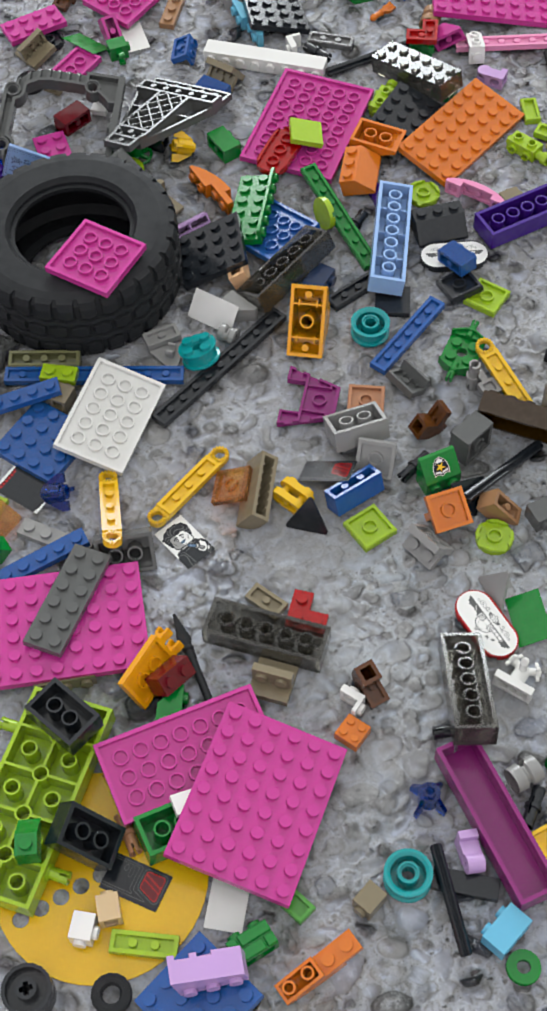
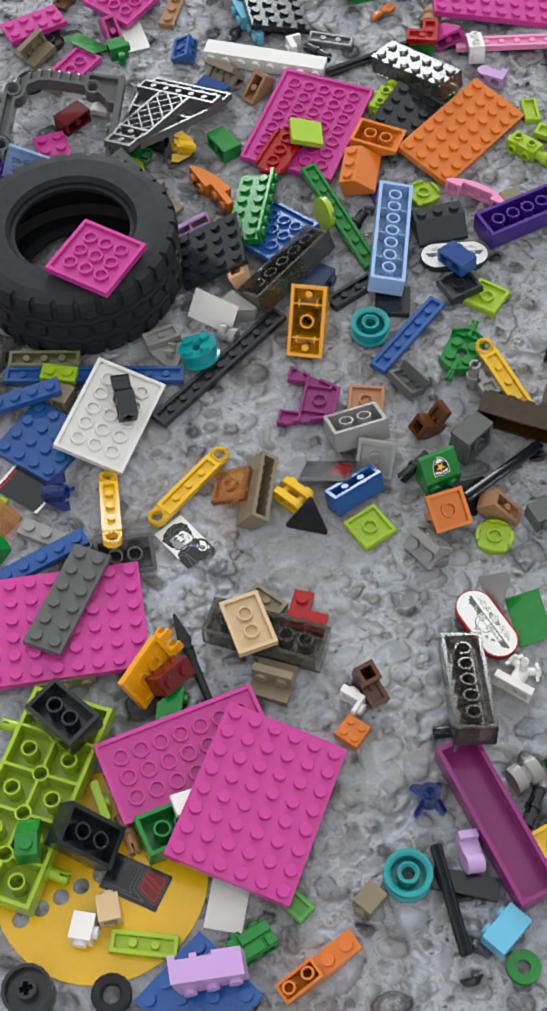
(102, 801): none -> lime plate
(124, 398): none -> black piece
(248, 623): none -> tan plate
(257, 87): none -> medium nougat slope

